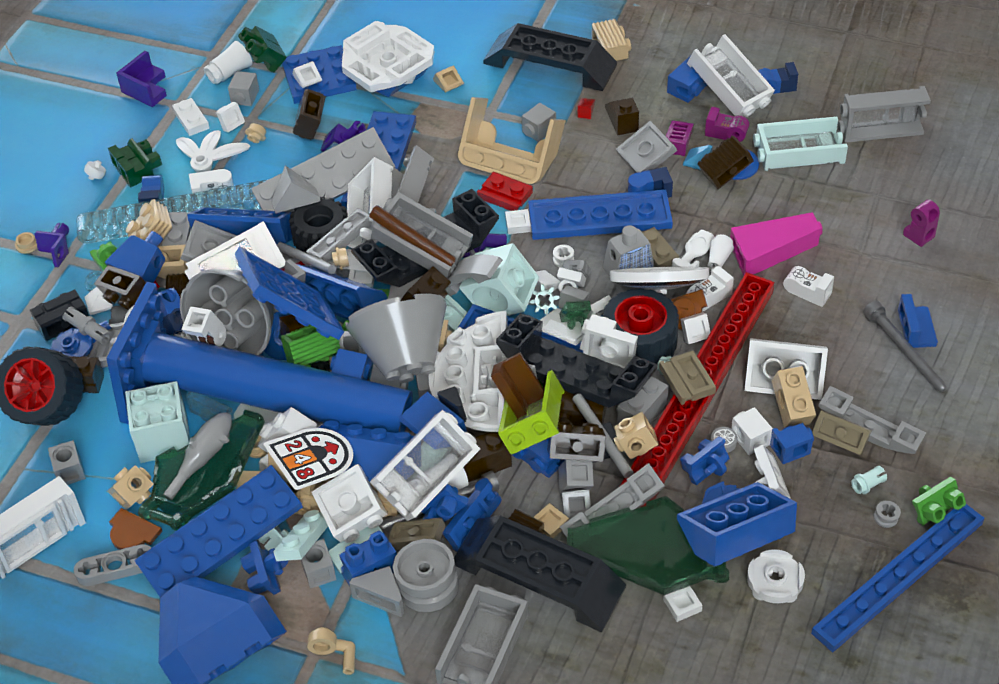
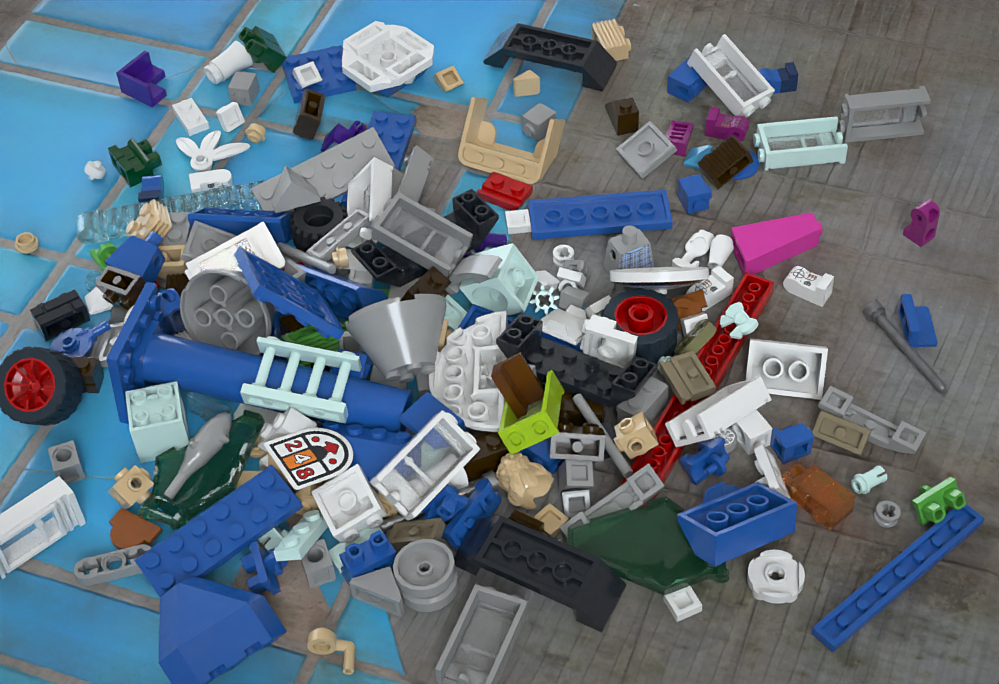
(54, 242): dark purple bracket -> none
(87, 325): light grey pin -> none
(204, 326): white leg -> none
(308, 402): none -> light aqua fence
(410, 235): reddish brown axle -> none
(451, 399): black slope -> none
(523, 480): none -> tan hair
(526, 84): none -> tan slope
(575, 312): clear green tile -> none
(585, 108): red piece -> none
(651, 180): leg -> none
(661, 250): dark tan plate -> none
(694, 193): none -> blue brick
(696, 338): none -> olive beam
(718, 412): none -> white door
(744, 324): none -> light aqua piece
(793, 397): tan brick -> none
(819, 494): none -> clear orange brick

